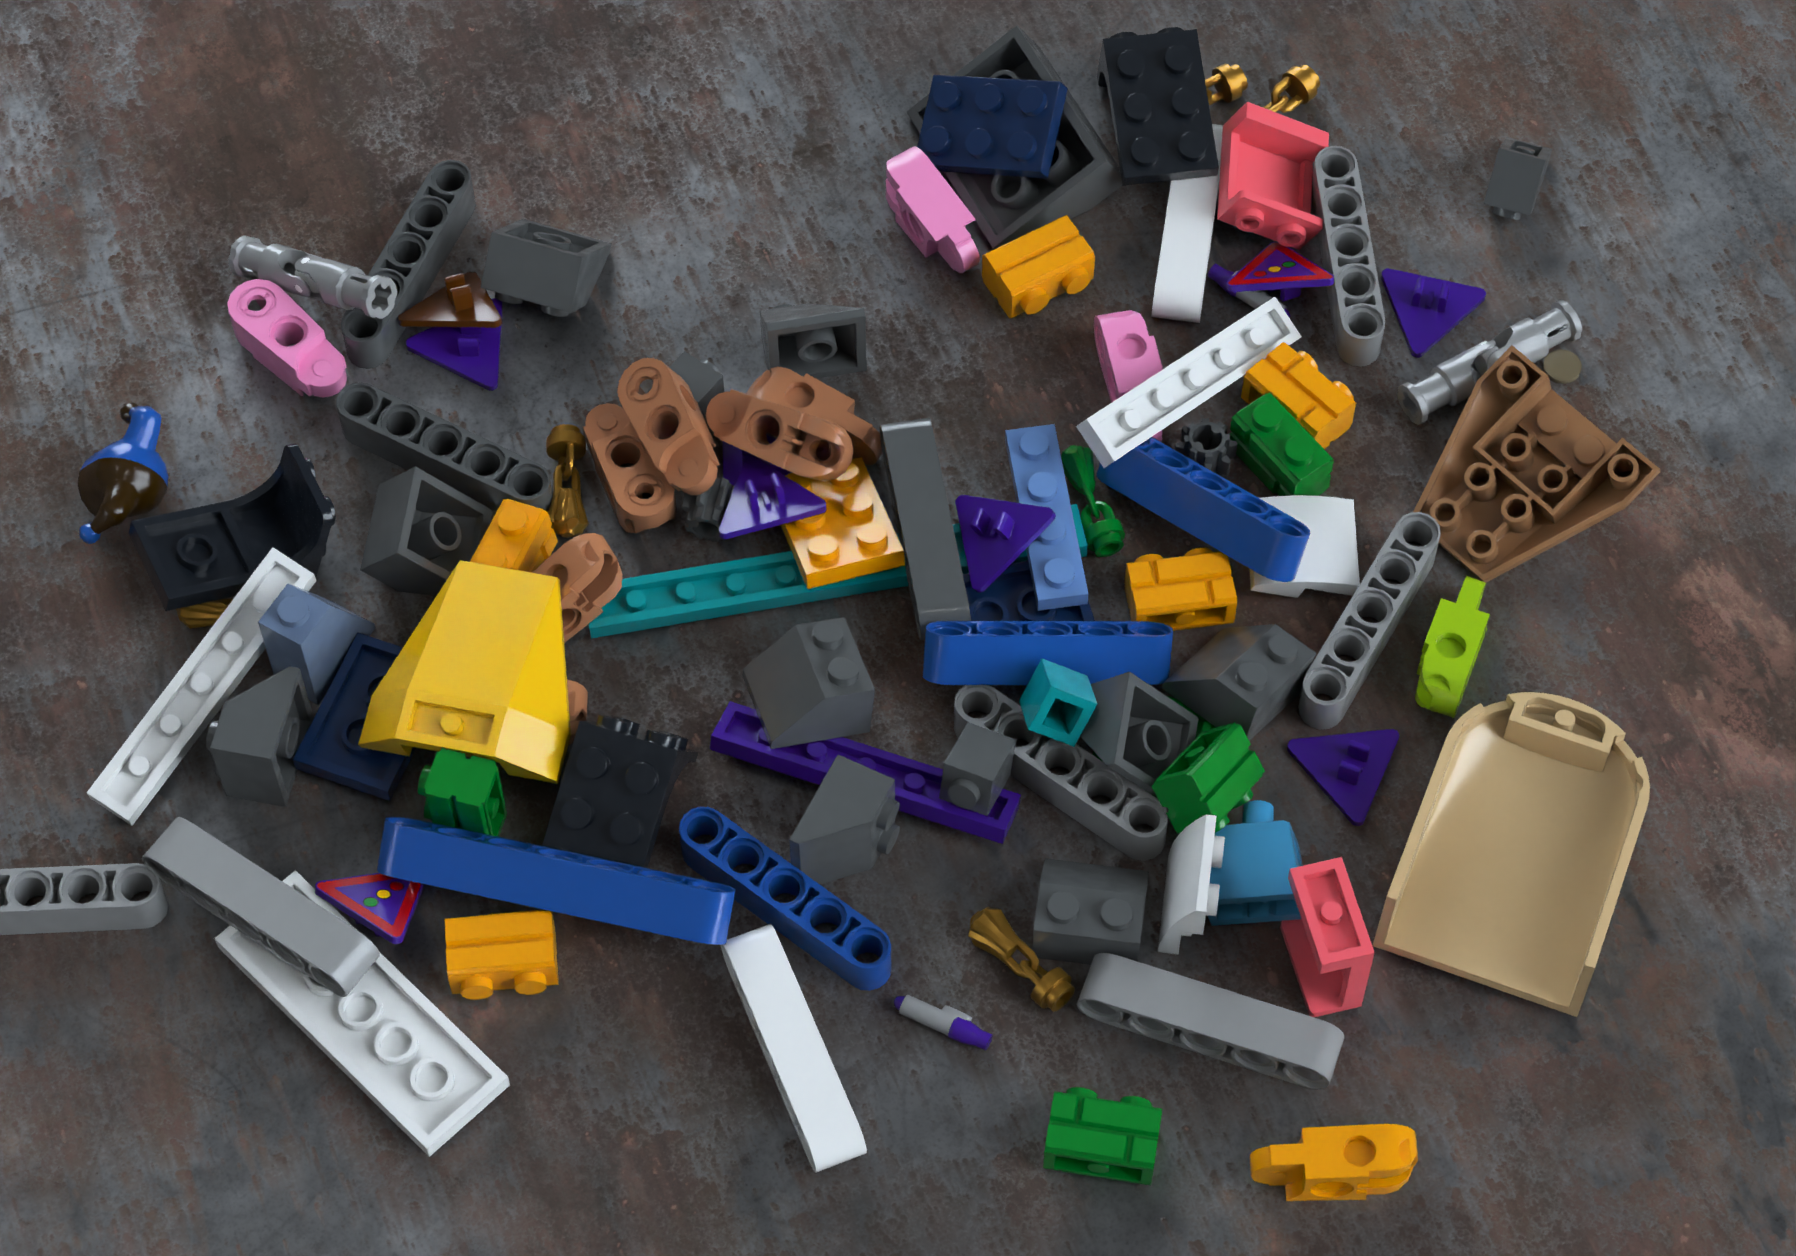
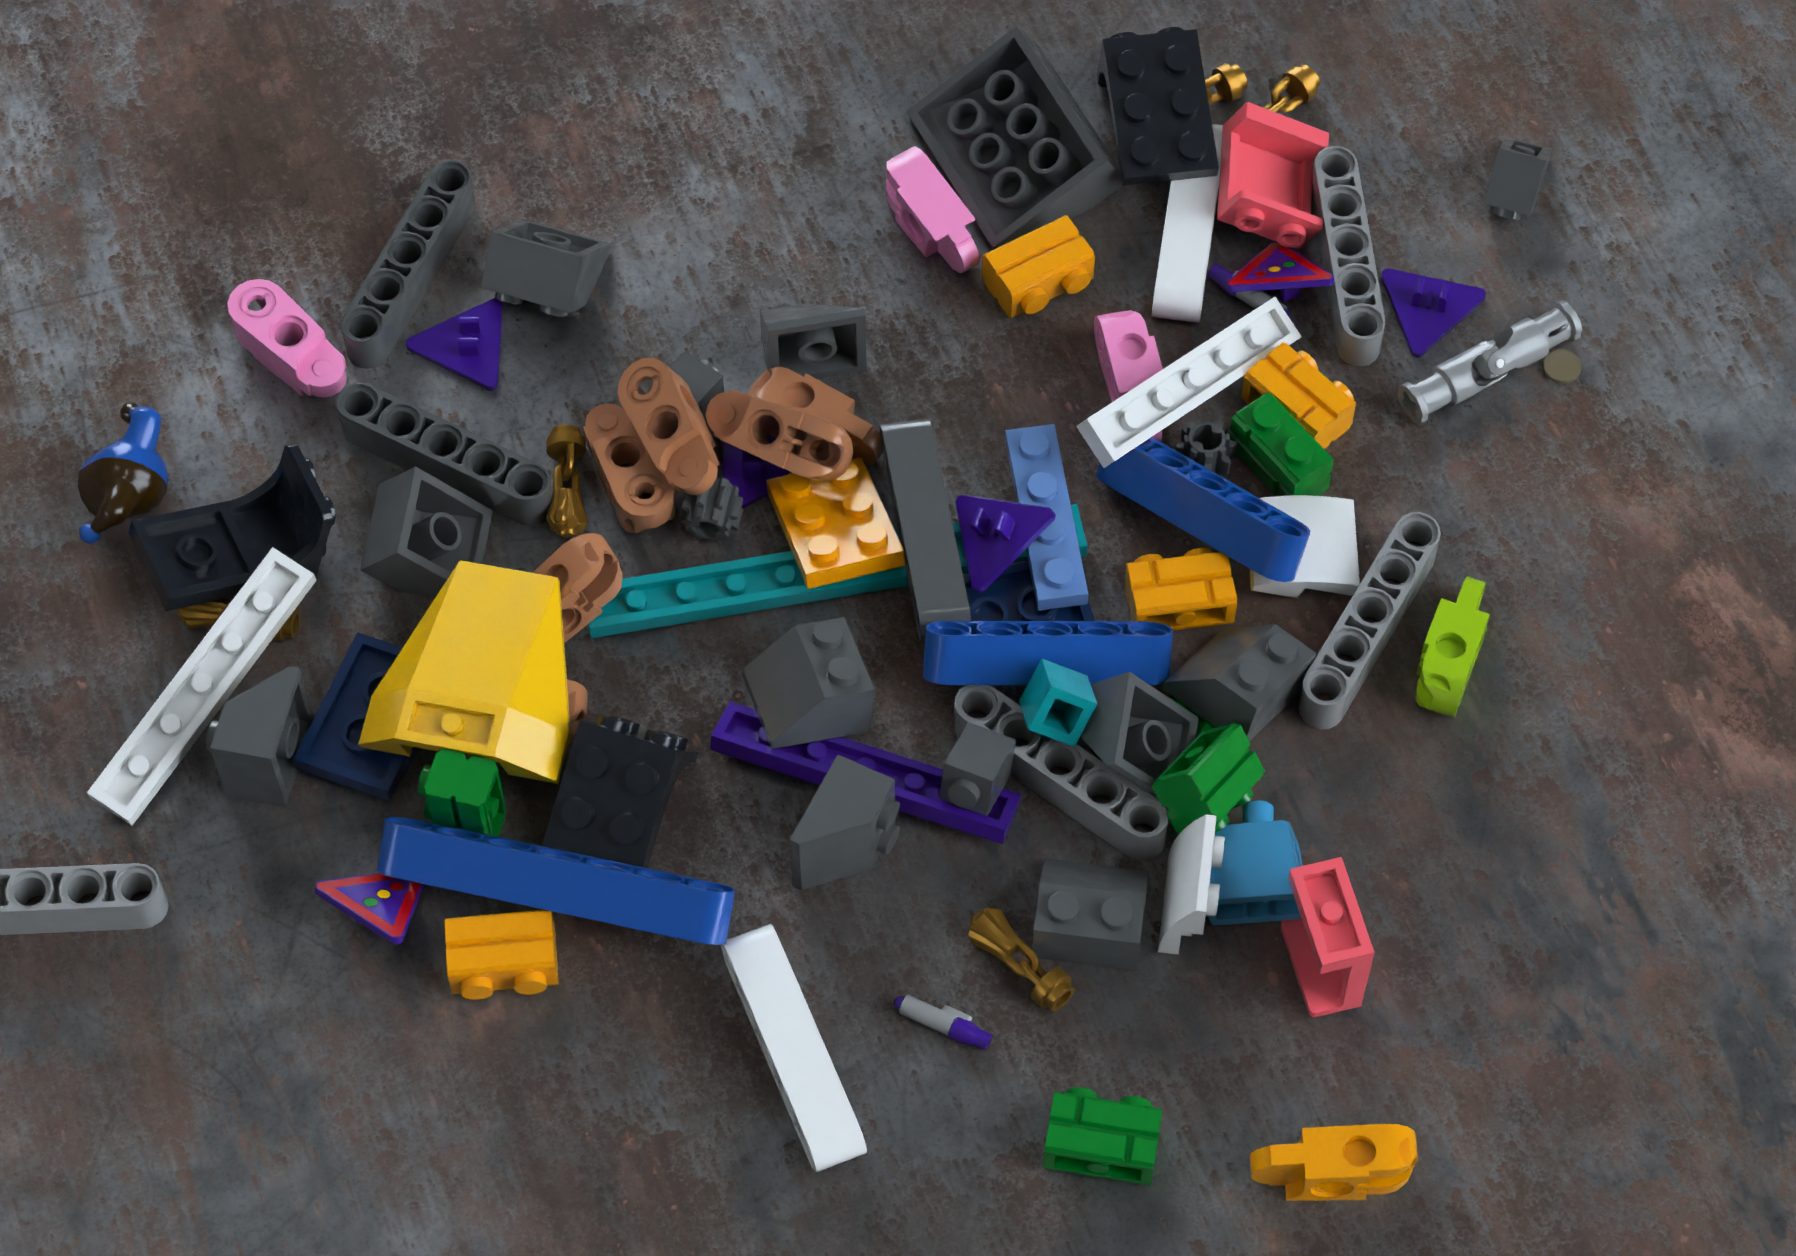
(261, 906): light grey beam -> none
(310, 635): sand blue slope -> none
(313, 276): light grey piece -> none
(381, 1037): white plate -> none
(455, 305): reddish brown piece -> none
(517, 538): light orange brick -> none
(766, 500): dark purple piece -> none
(791, 919): blue beam -> none
(992, 125): dark blue plate -> none
(1105, 535): green piece -> none
(1211, 1021): light grey beam -> none
(1347, 767): dark purple piece -> none
(1519, 849): tan windscreen -> none
(1525, 472): medium nougat wedge -> none

